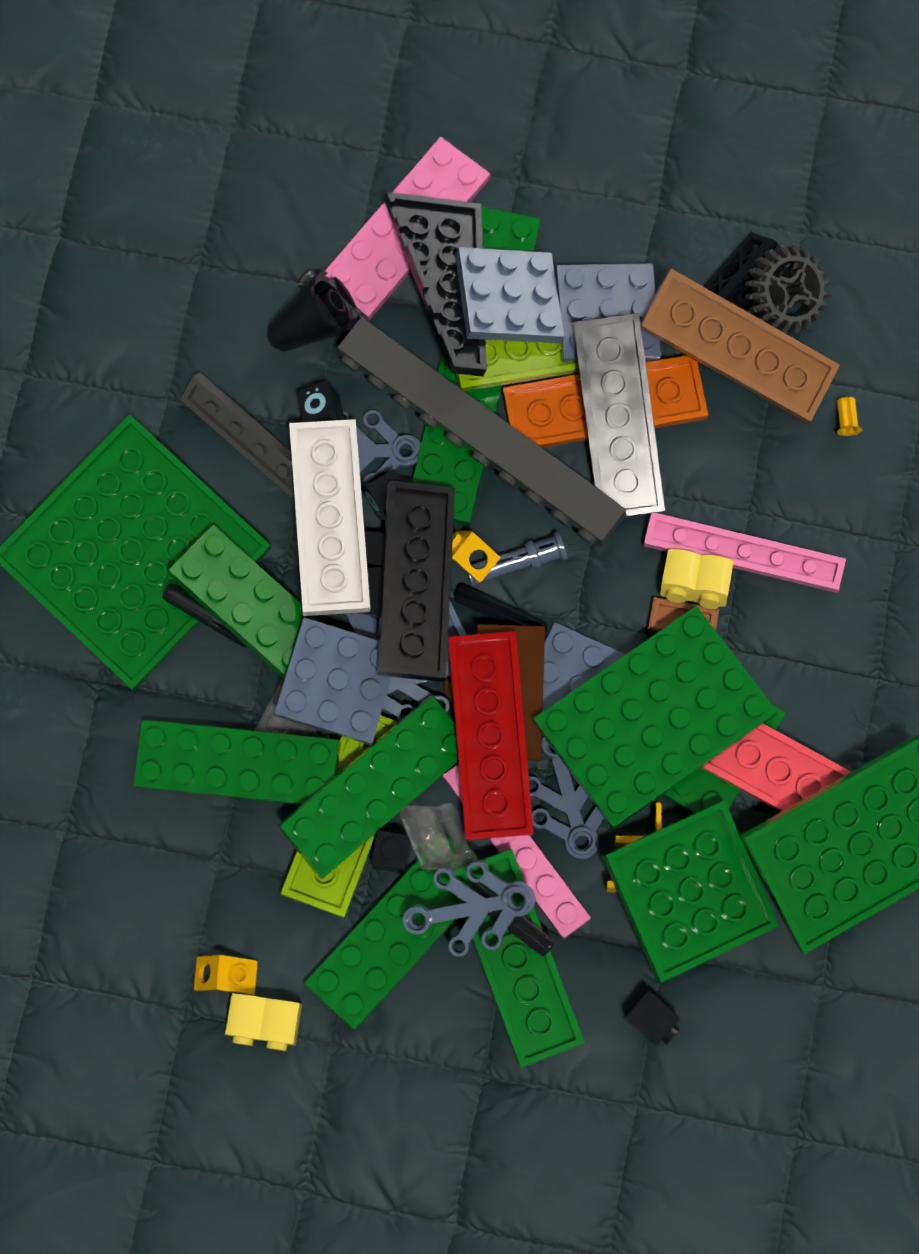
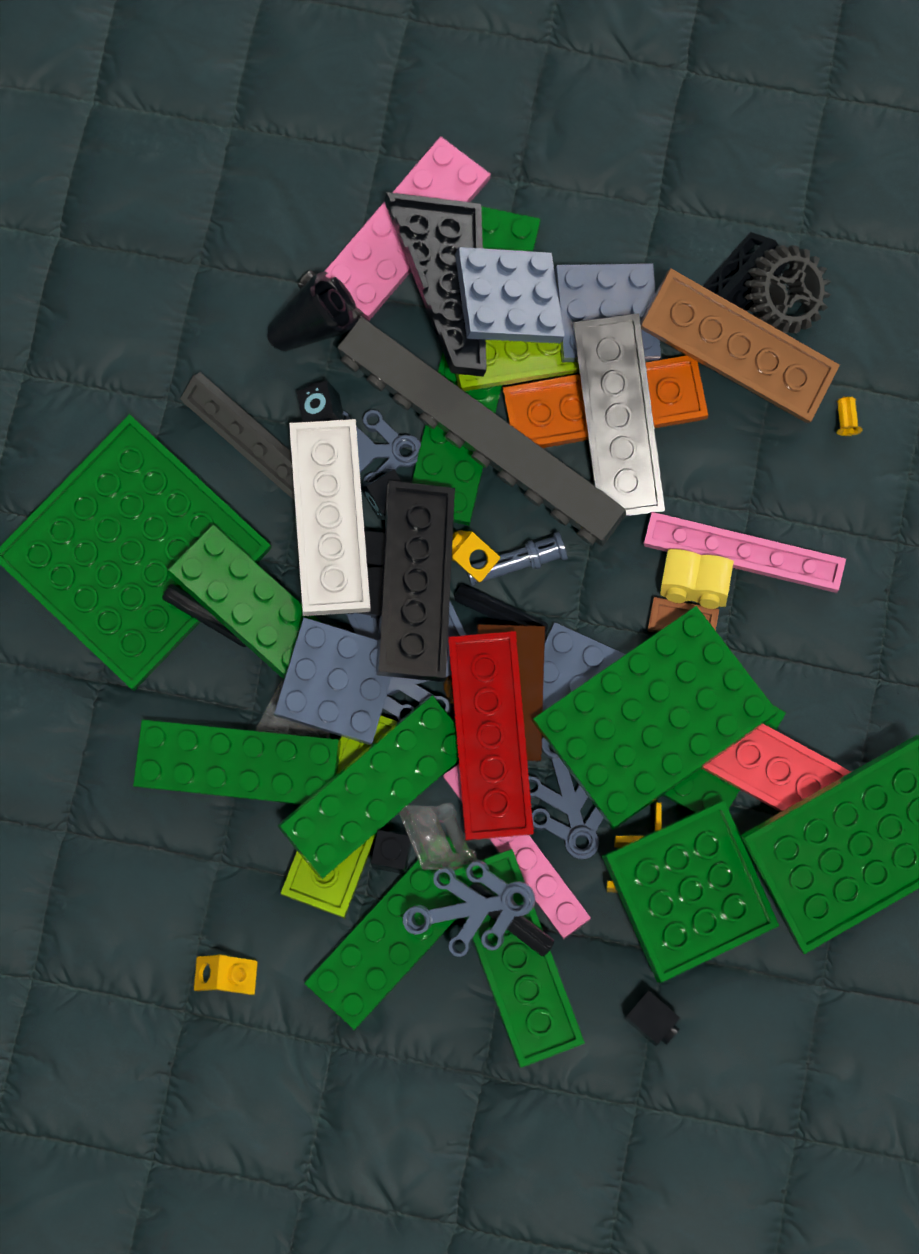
(263, 1020): light yellow brick -> none

